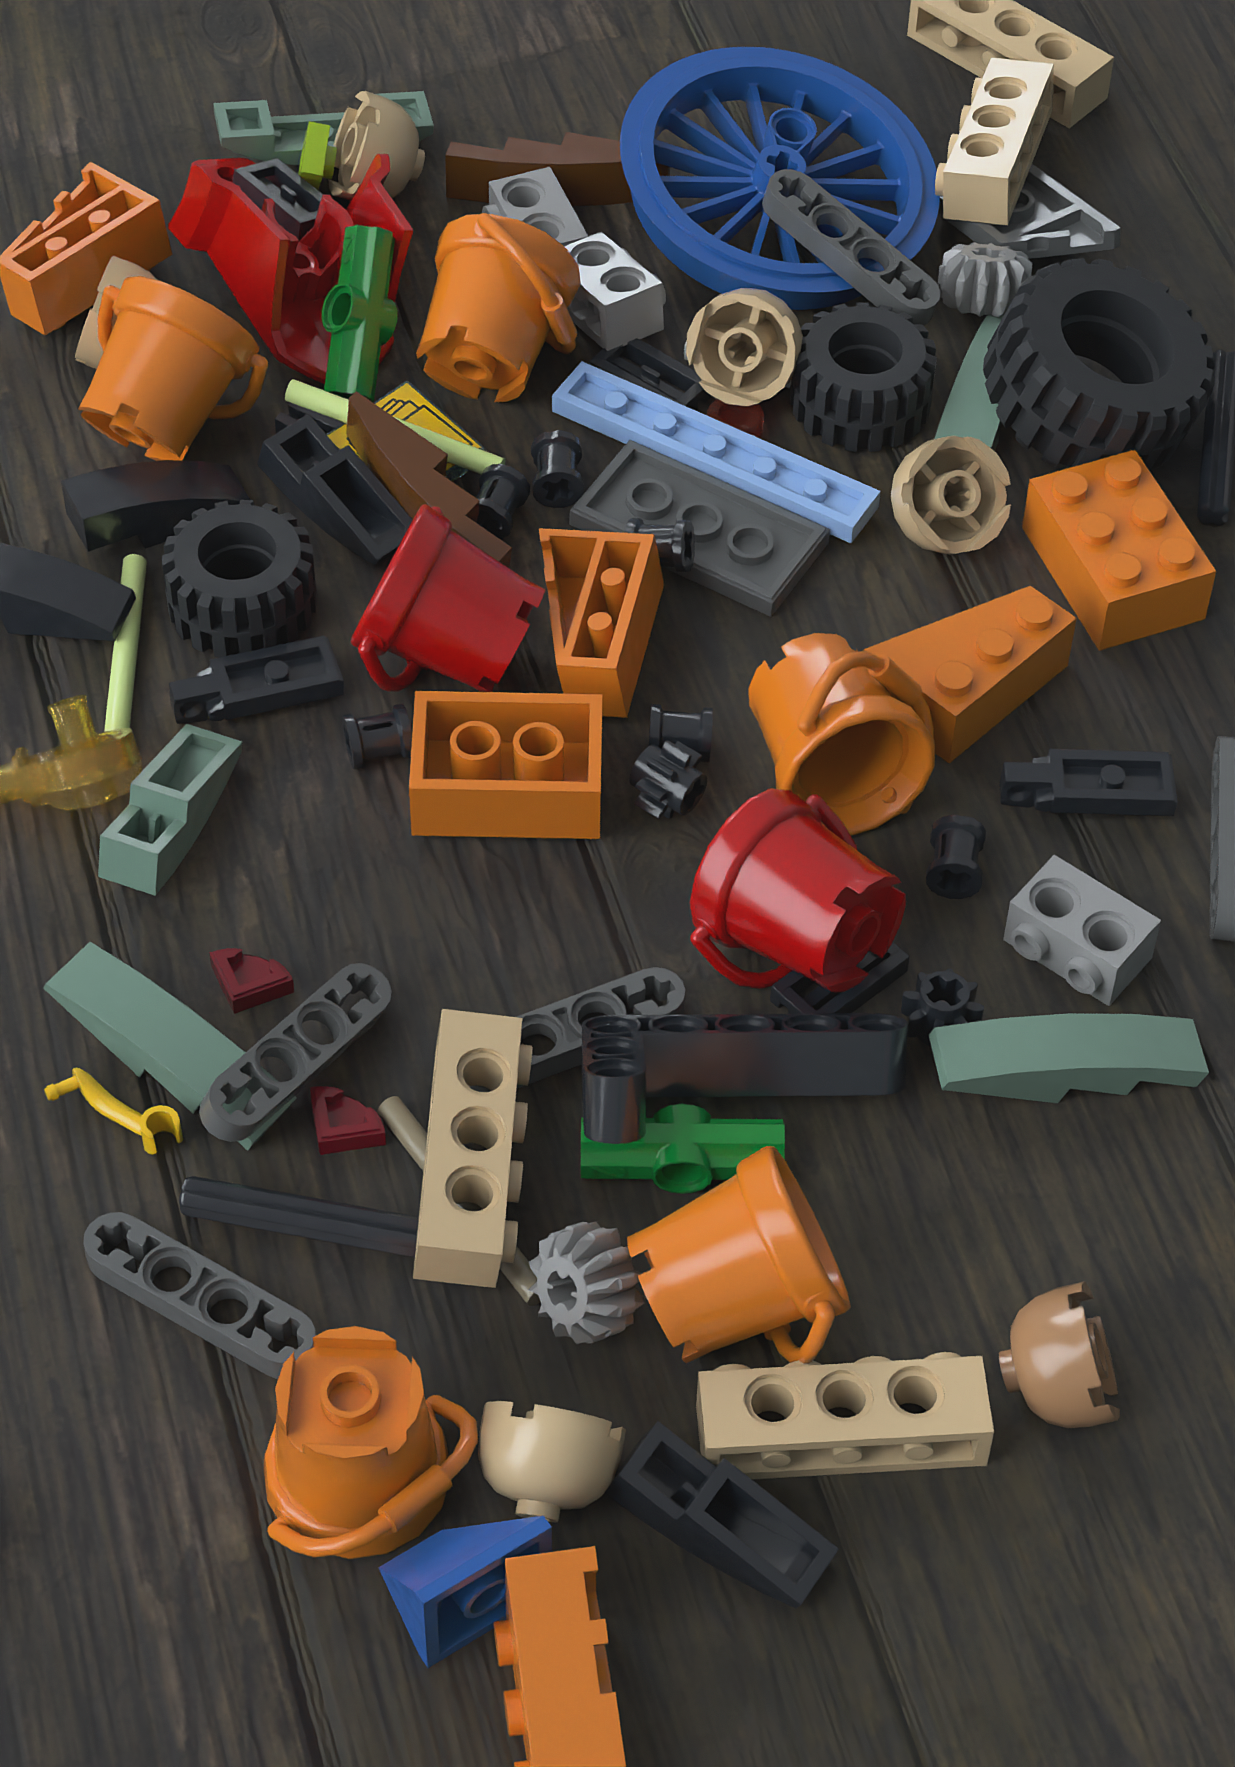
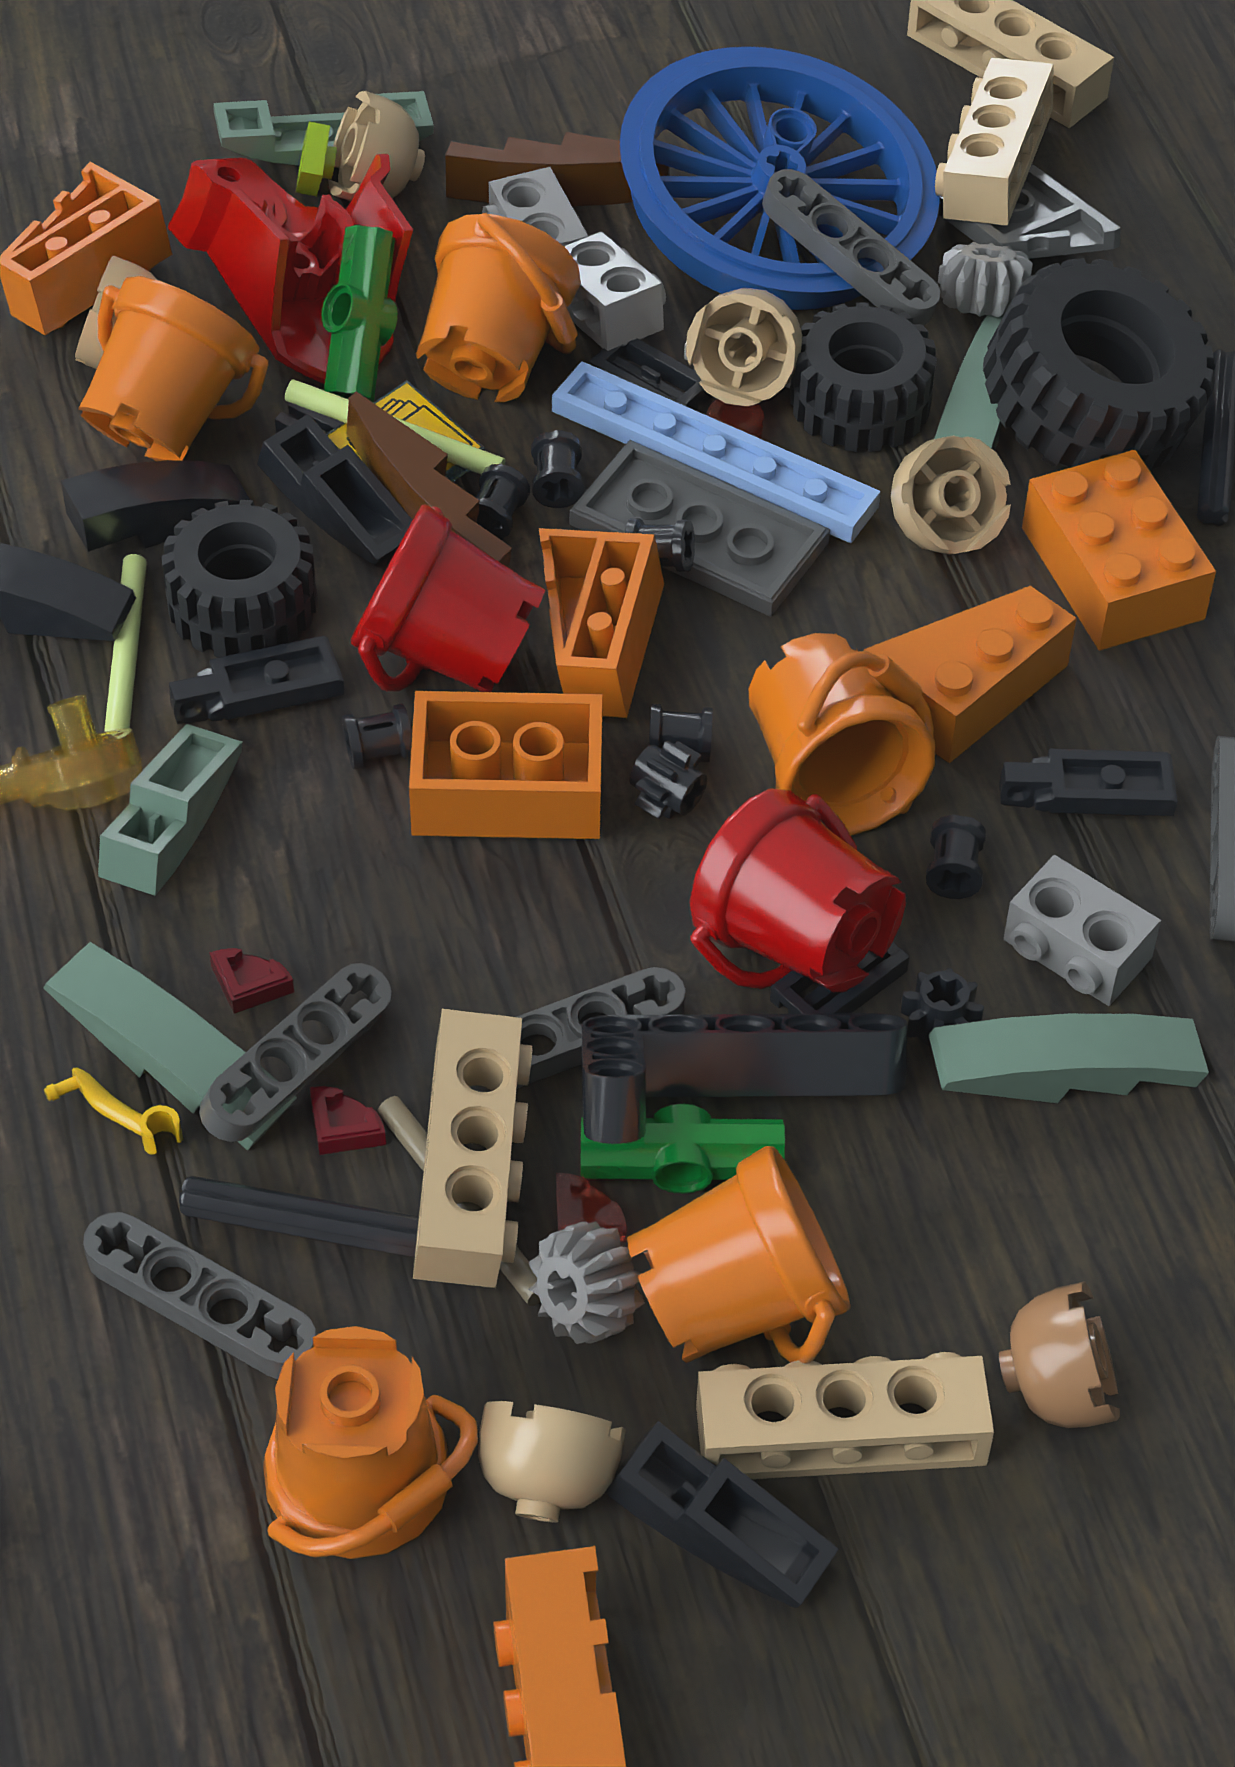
(293, 196): black tile -> none
(456, 1581): blue slope -> none
(584, 1203): none -> clear red tile

